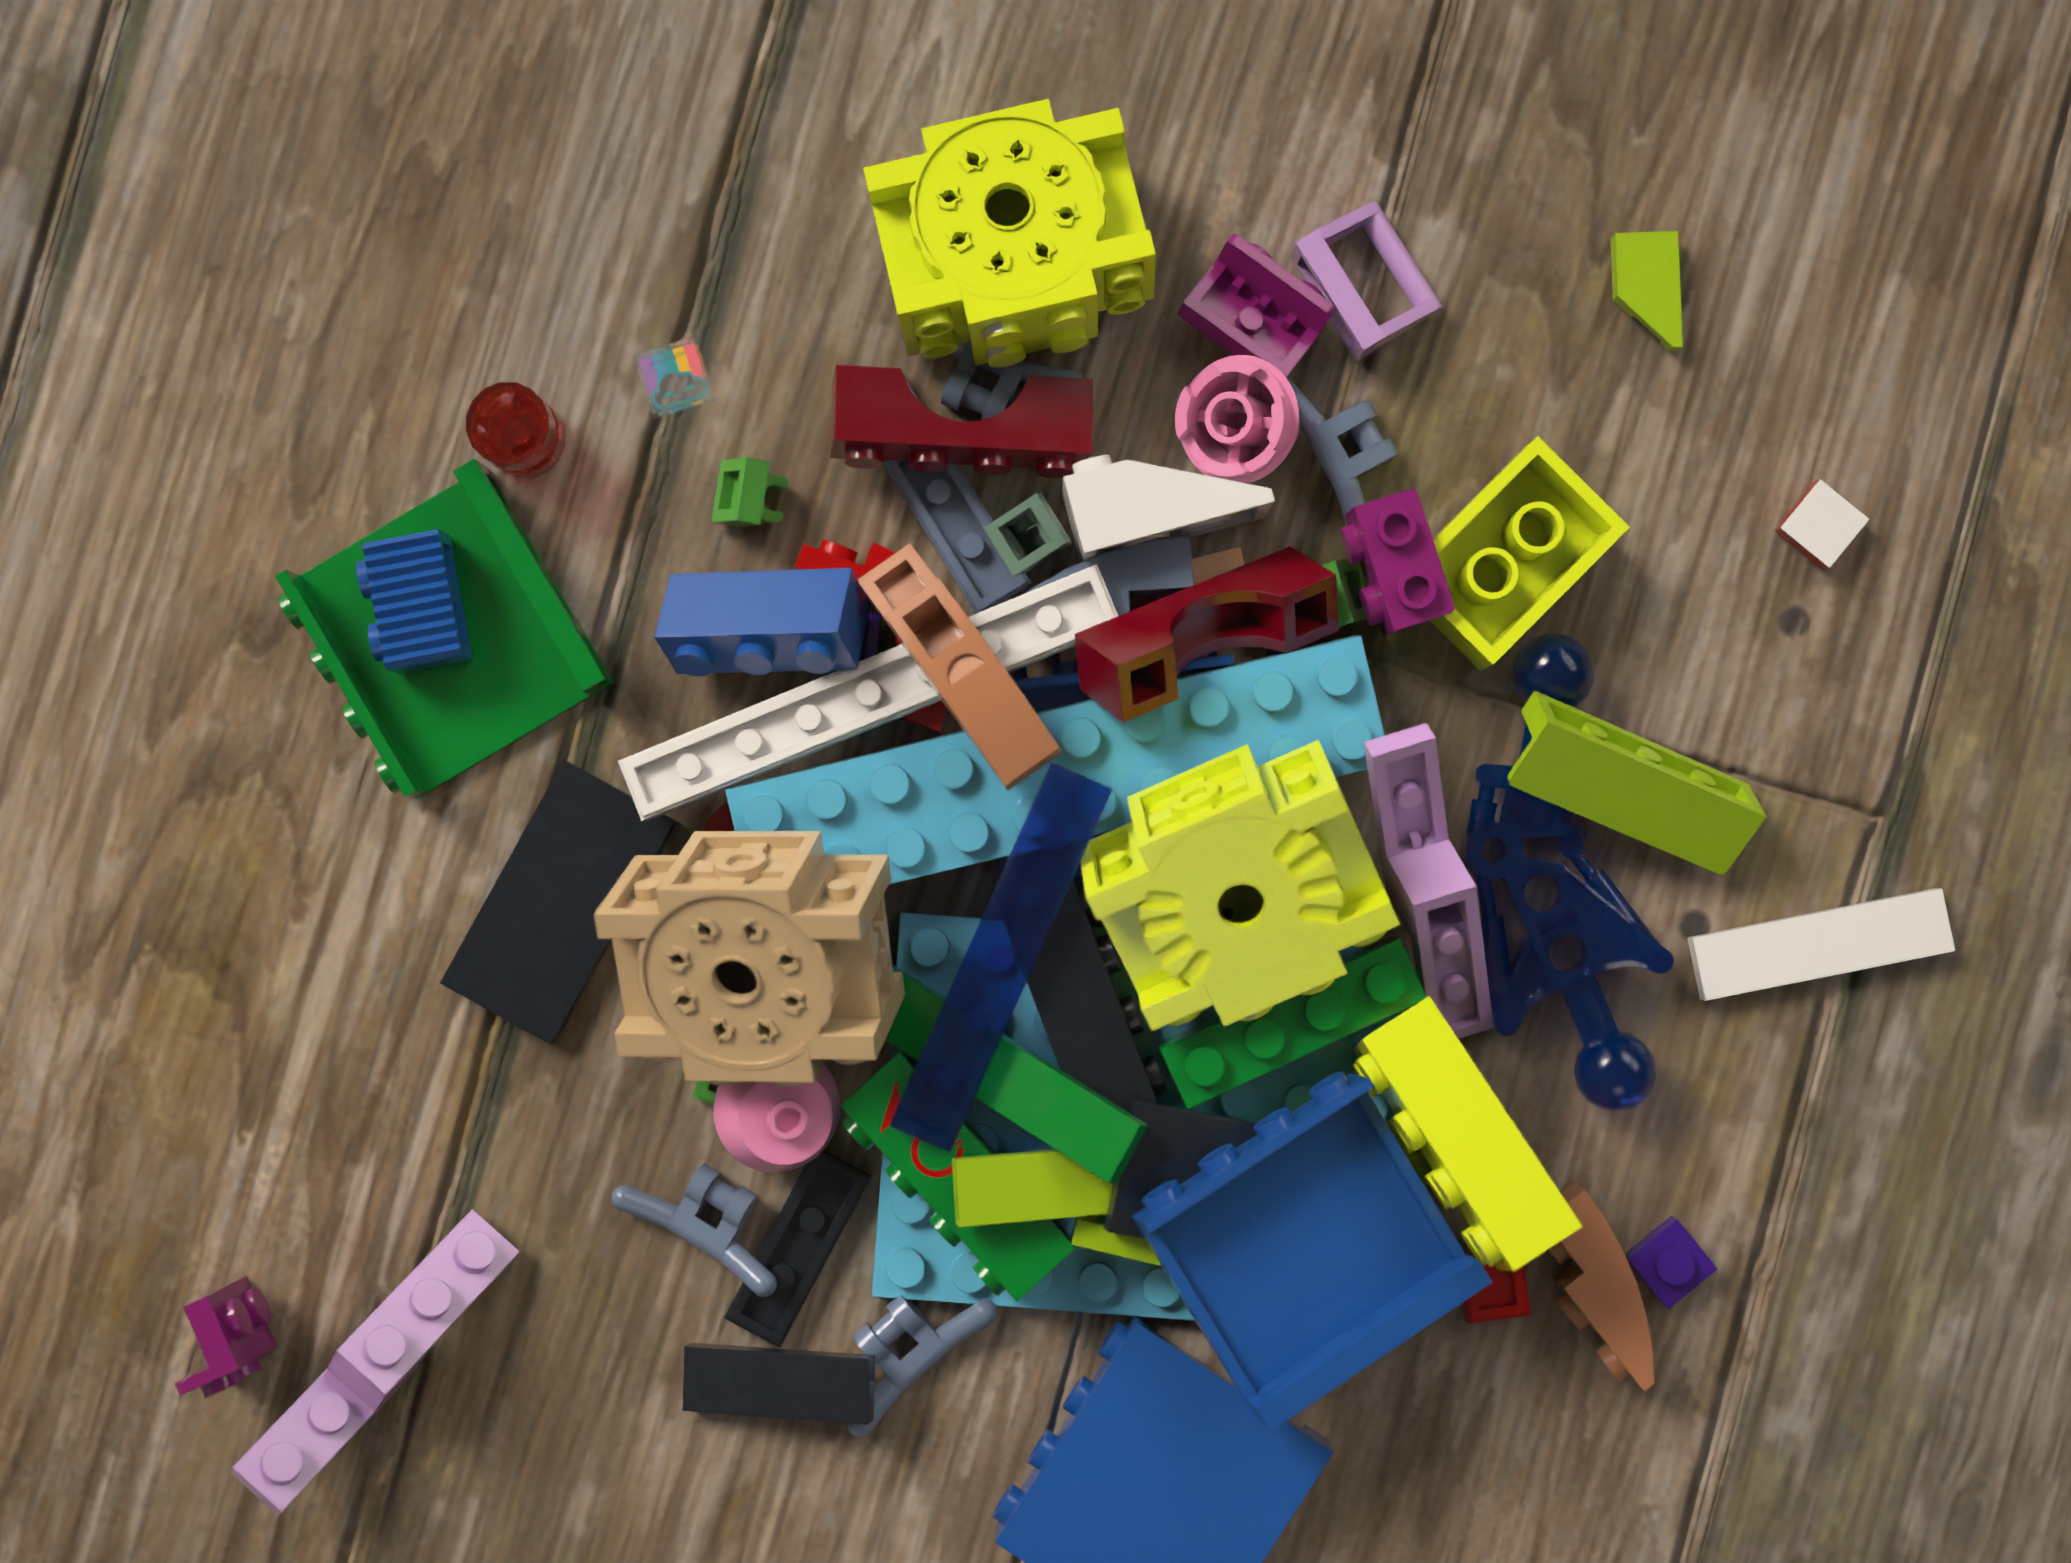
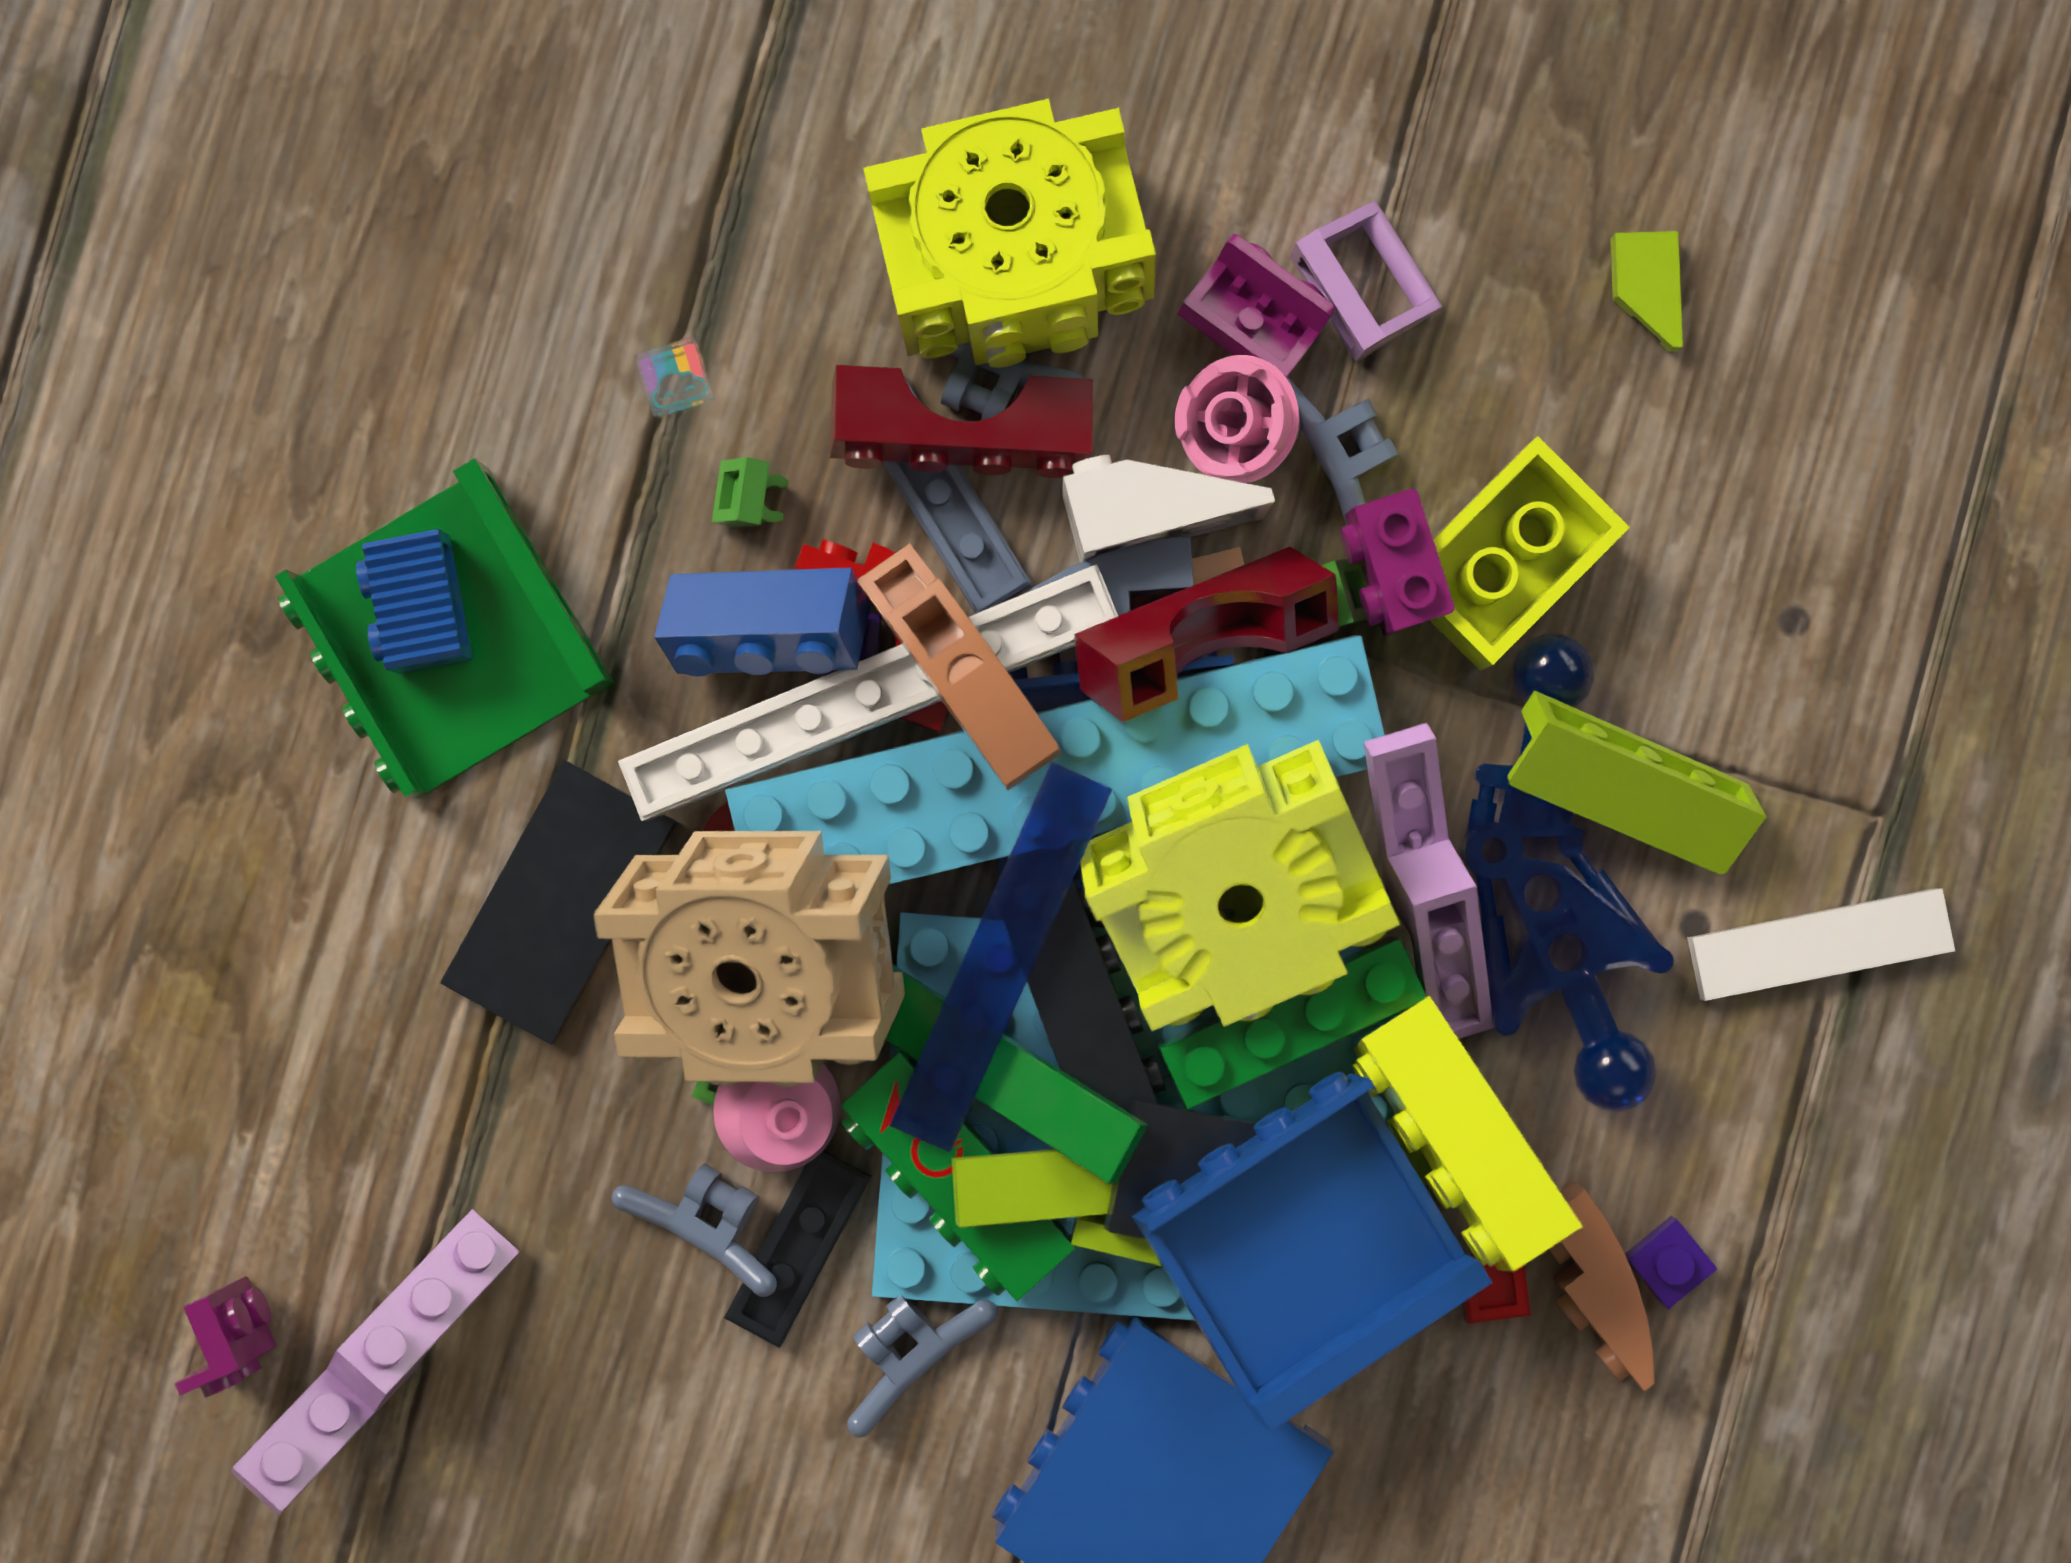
(515, 430): clear red wheel -> none
(779, 1383): black tile -> none
(1028, 535): sand green leg -> none
(1821, 524): white tile -> none

